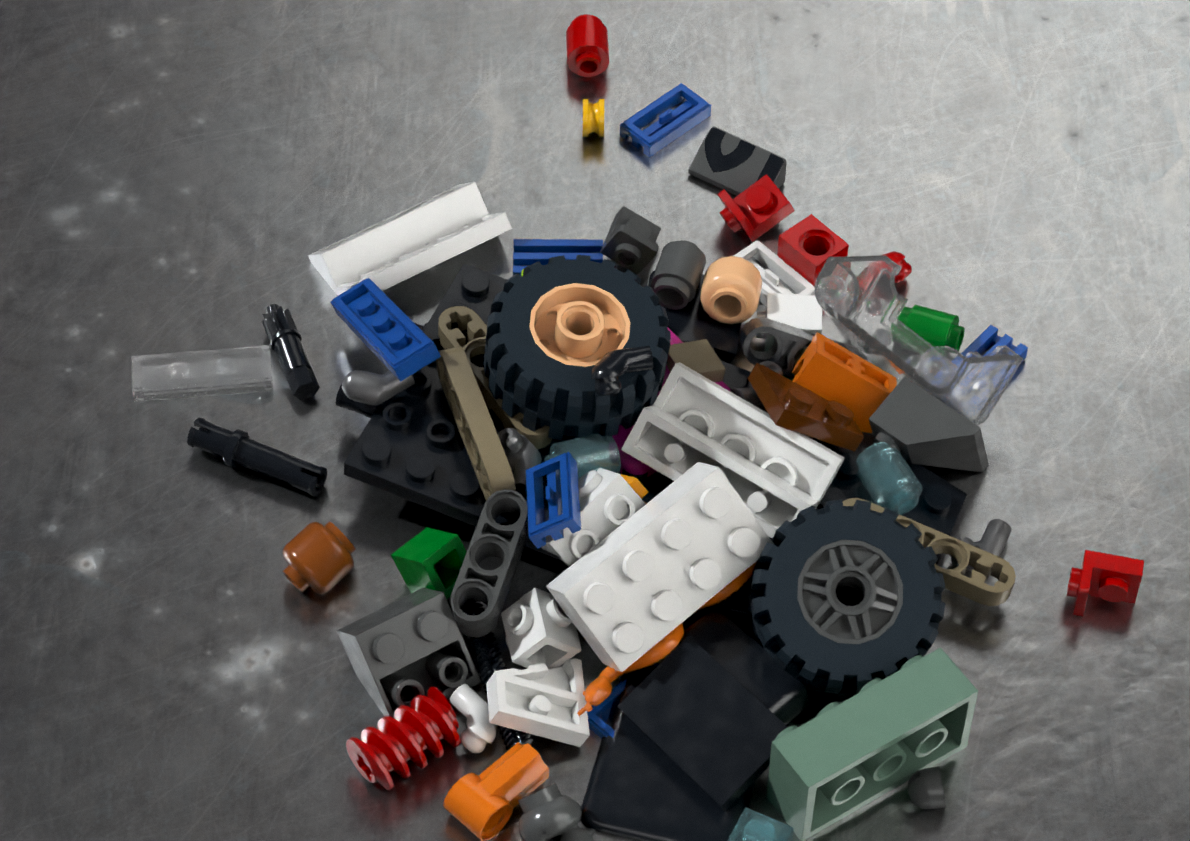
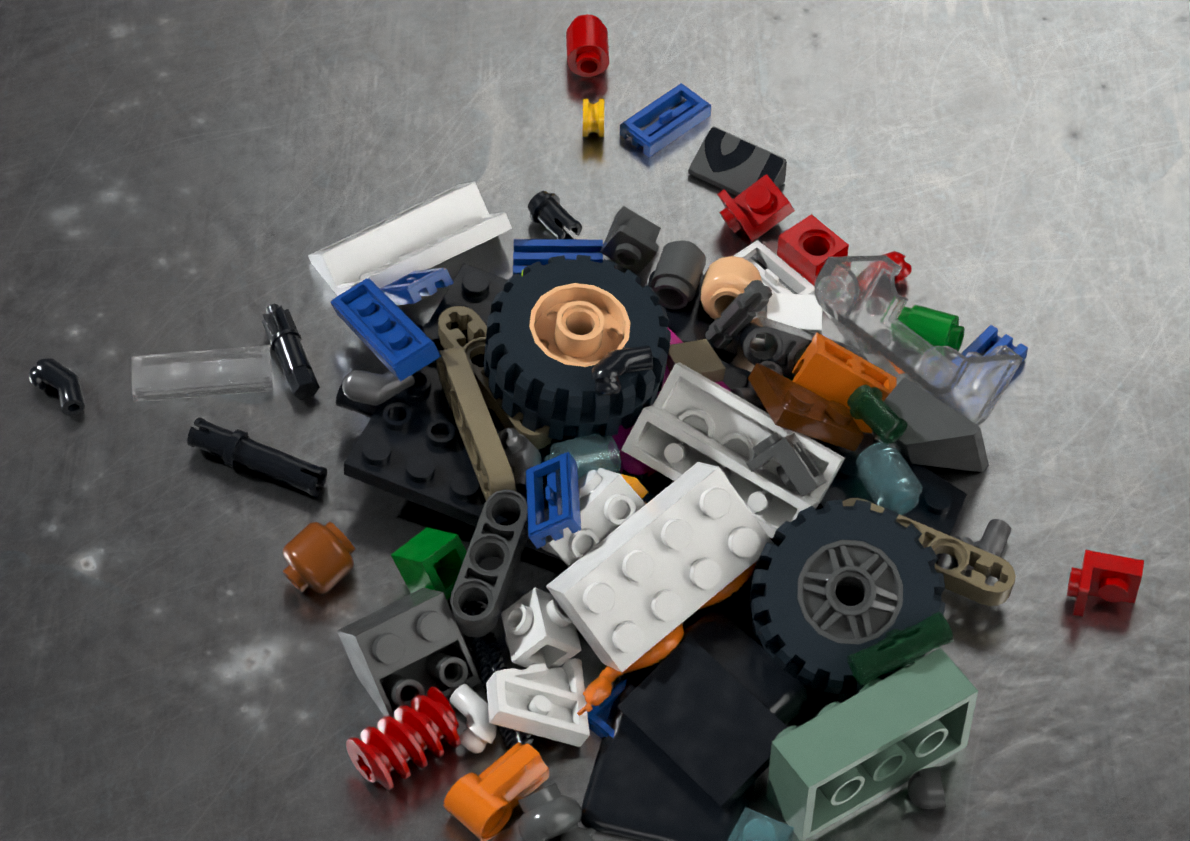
(67, 383): none -> black arm
(417, 284): none -> blue tile
(546, 209): none -> black pin
(738, 314): none -> dark grey axle
(796, 466): none -> dark grey bracket
(868, 405): none -> clear green pin
(900, 648): none -> clear green pin

